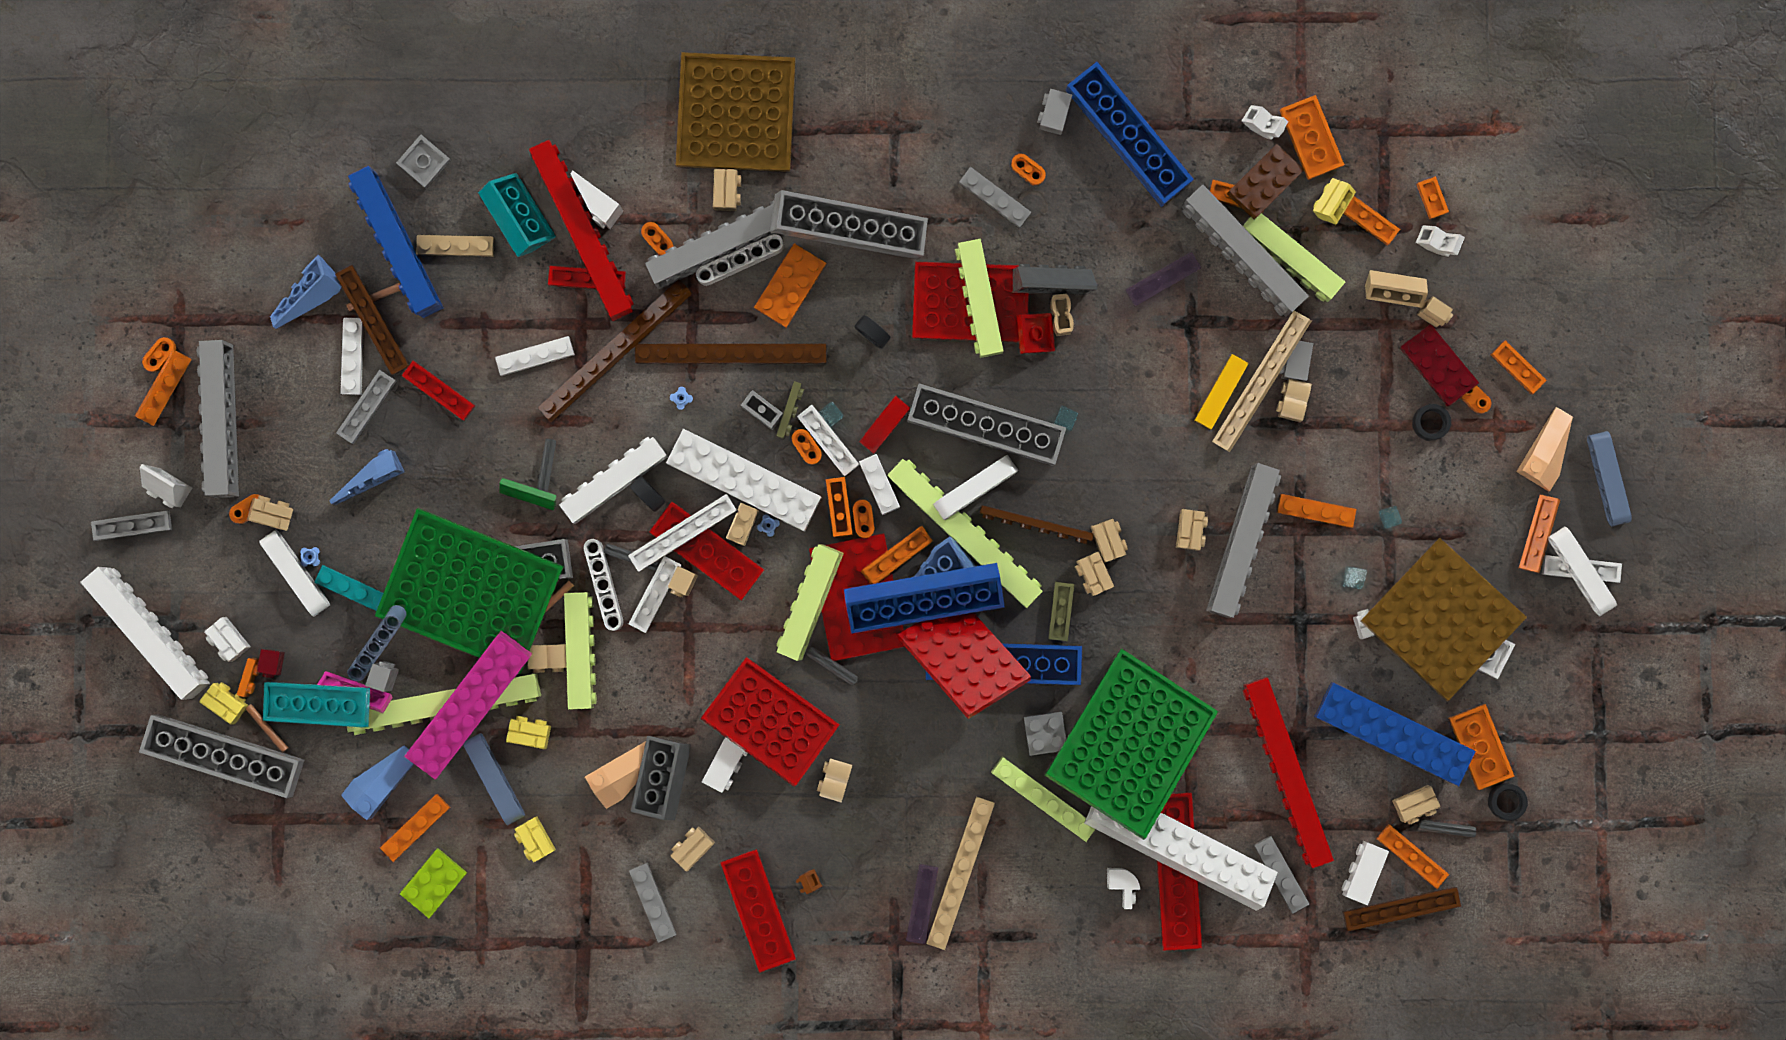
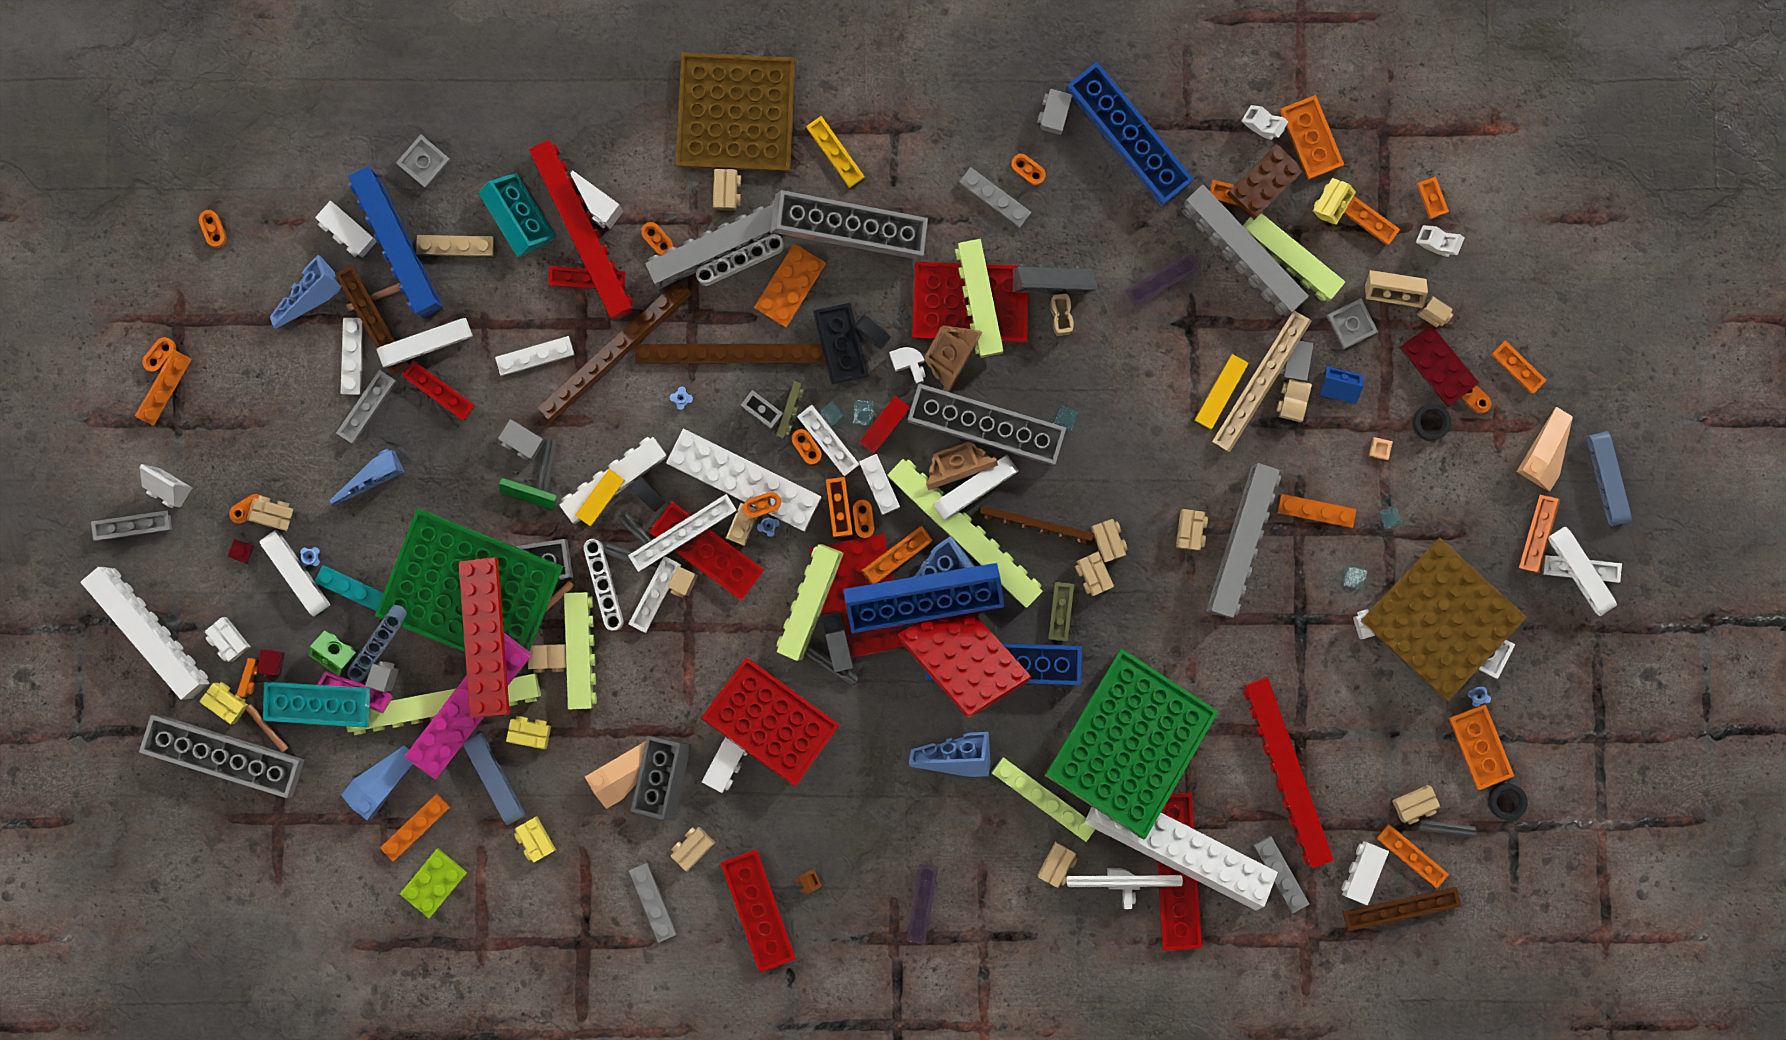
(213, 229): none -> orange plate
(218, 419): light grey brick -> none
(240, 551): none -> dark red plate
(334, 662): none -> bright green brick
(345, 230): none -> white brick
(424, 342): none -> white beam
(484, 637): none -> red plate
(521, 439): none -> light grey brick
(600, 497): none -> yellow tile
(635, 529): none -> dark grey axle
(762, 504): none -> orange plate
(835, 152): none -> yellow tile
(835, 780): tan brick -> none
(837, 641): none -> black slope
(840, 343): none -> black tile
(863, 412): none -> clear light blue slope
(908, 357): none -> white brick
(950, 353): none -> medium nougat wing
(957, 464): none -> medium nougat wing
(960, 873): tan plate -> none
(962, 756): none -> medium blue wedge
(1035, 333): red plate -> none
(1045, 733): light grey plate -> none
(1057, 865): none -> tan brick
(1125, 881): none -> white axle
(1342, 385): none -> blue panel
(1352, 323): none -> light grey tile
(1380, 448): none -> light nougat tile
(1395, 734): blue brick -> none
(1479, 691): none -> light blue plate

